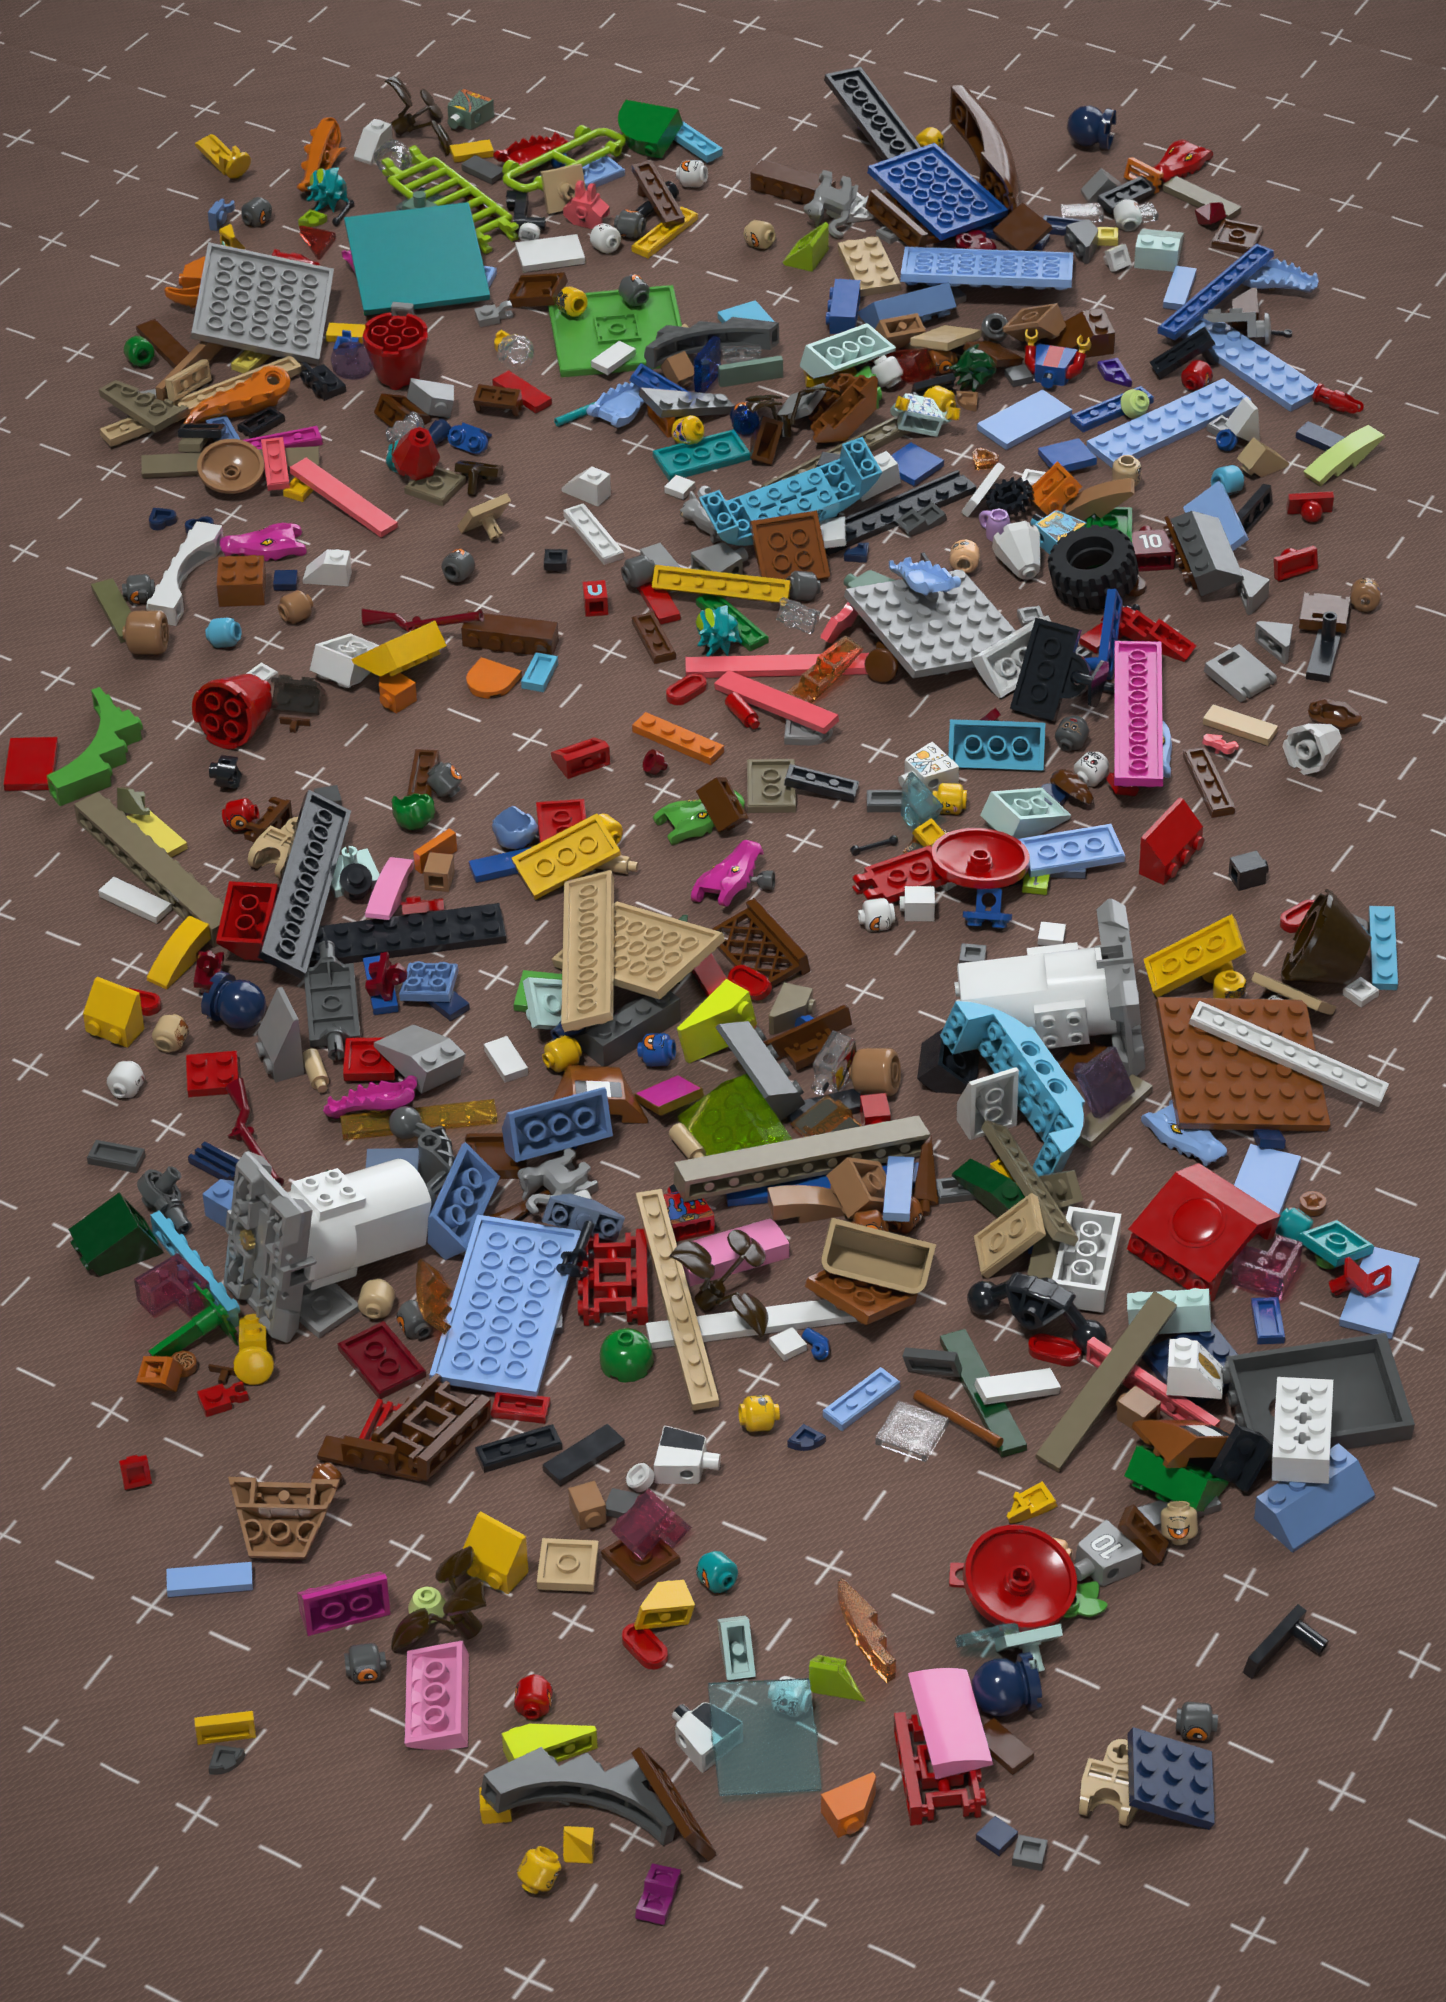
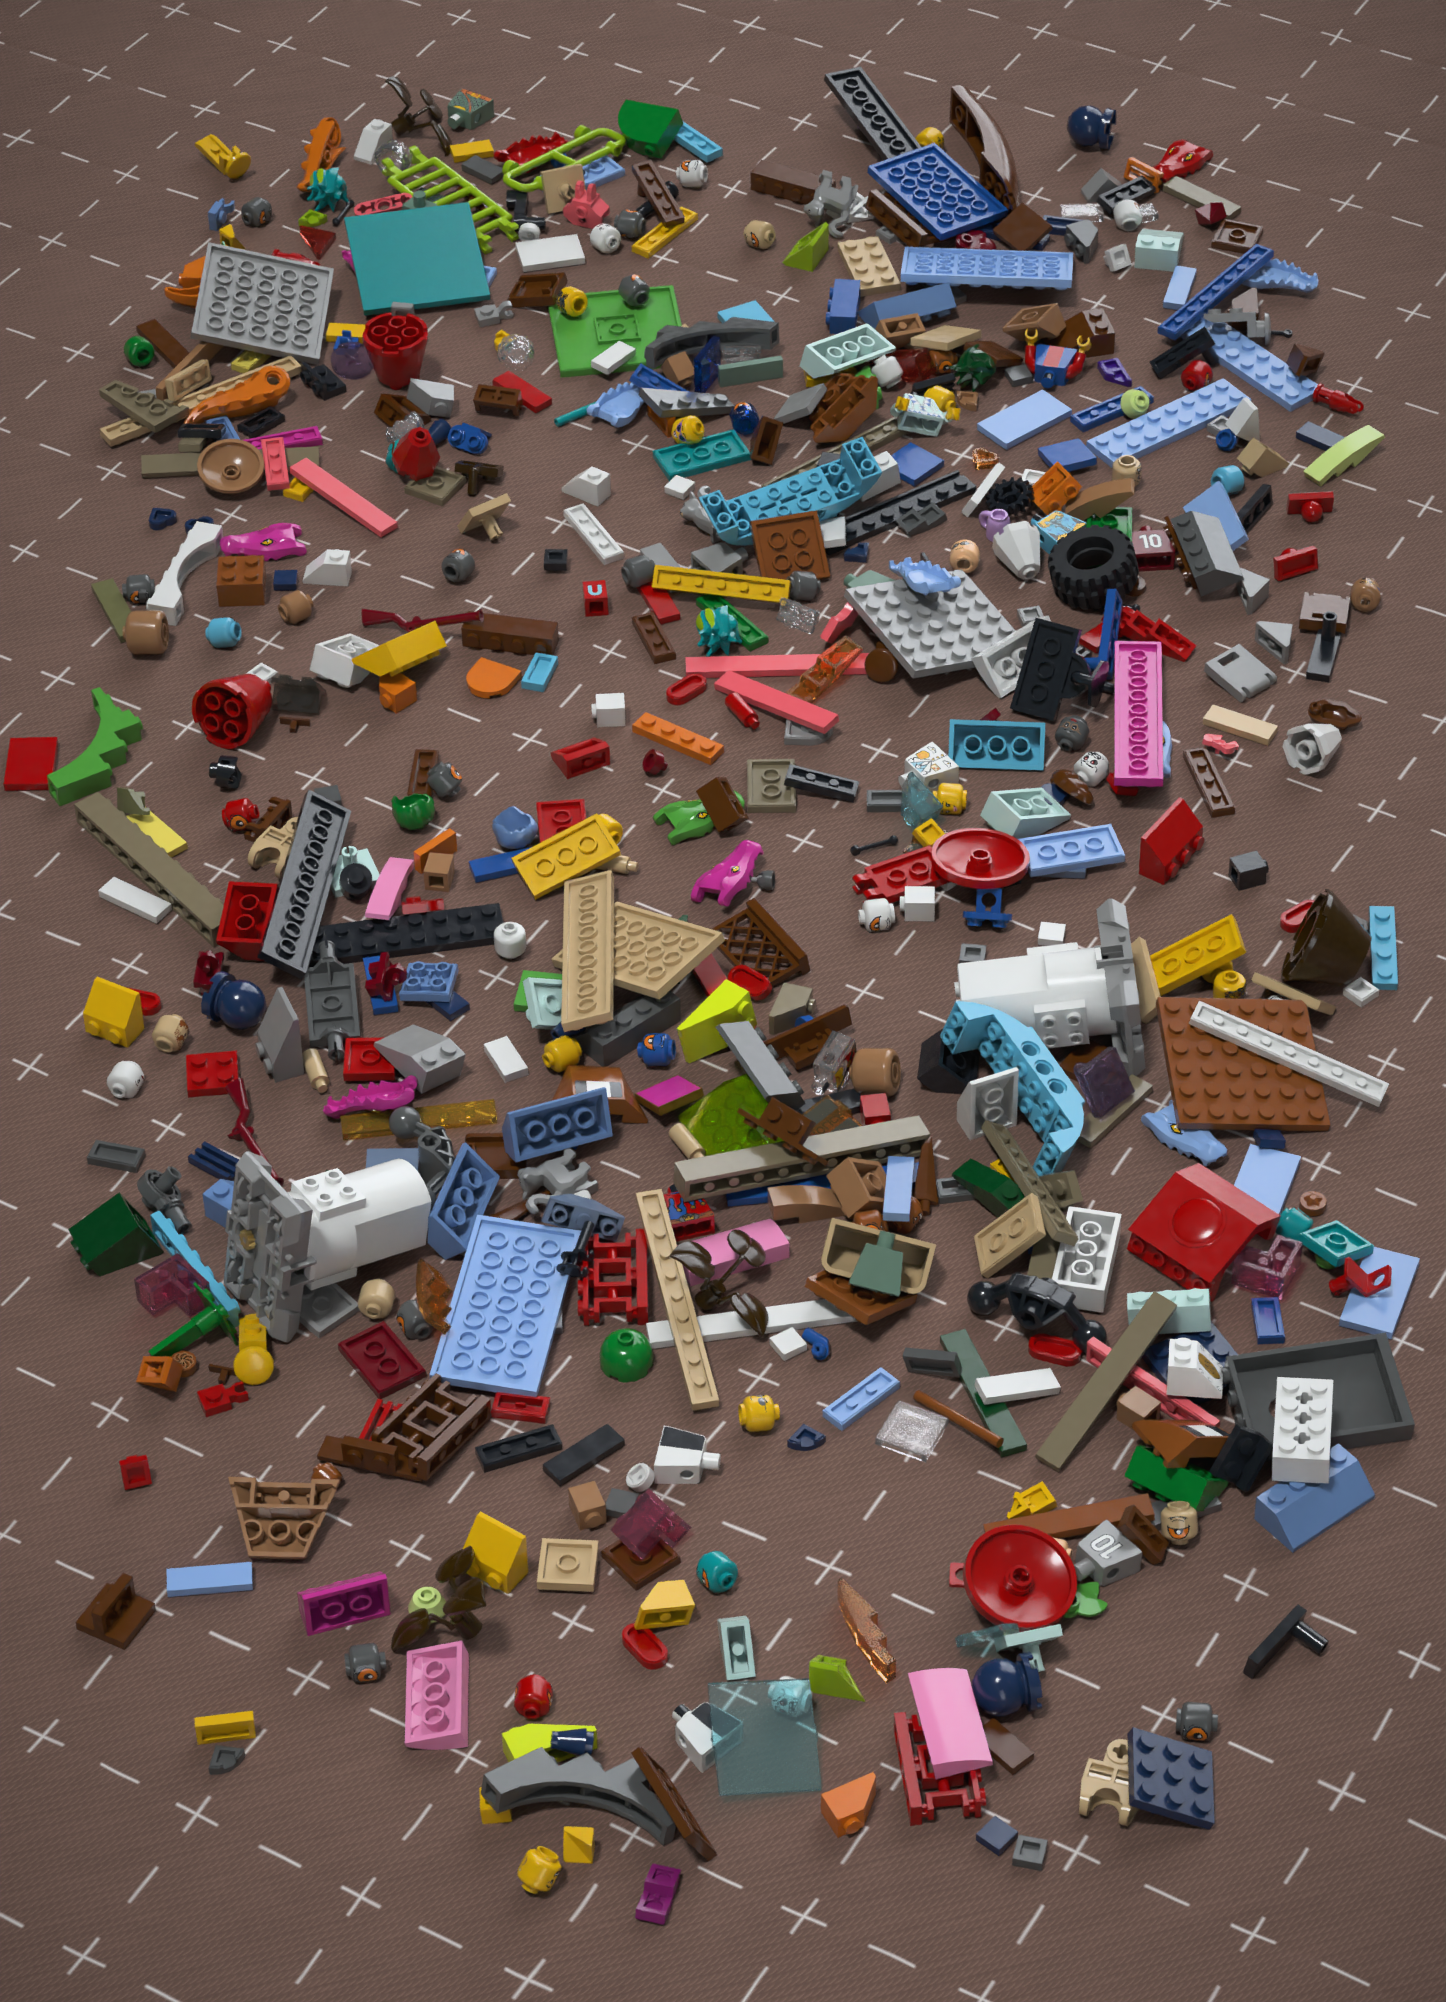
(116, 1613): none -> reddish brown bracket
(179, 952): yellow slope -> none
(376, 204): none -> coral beam
(510, 940): none -> white head
(573, 1741): none -> dark blue cone
(609, 710): none -> white brick
(755, 404): dark brown plant -> none
(786, 1124): none -> reddish brown bracket
(879, 1267): none -> sand green torso
(992, 328): dark grey head -> none
(1036, 884): lime tile -> none
(1081, 1518): none -> dark orange tile
(1107, 236): light yellow tile -> none
(1145, 980): none -> tan tile
(1304, 360): none -> reddish brown slope

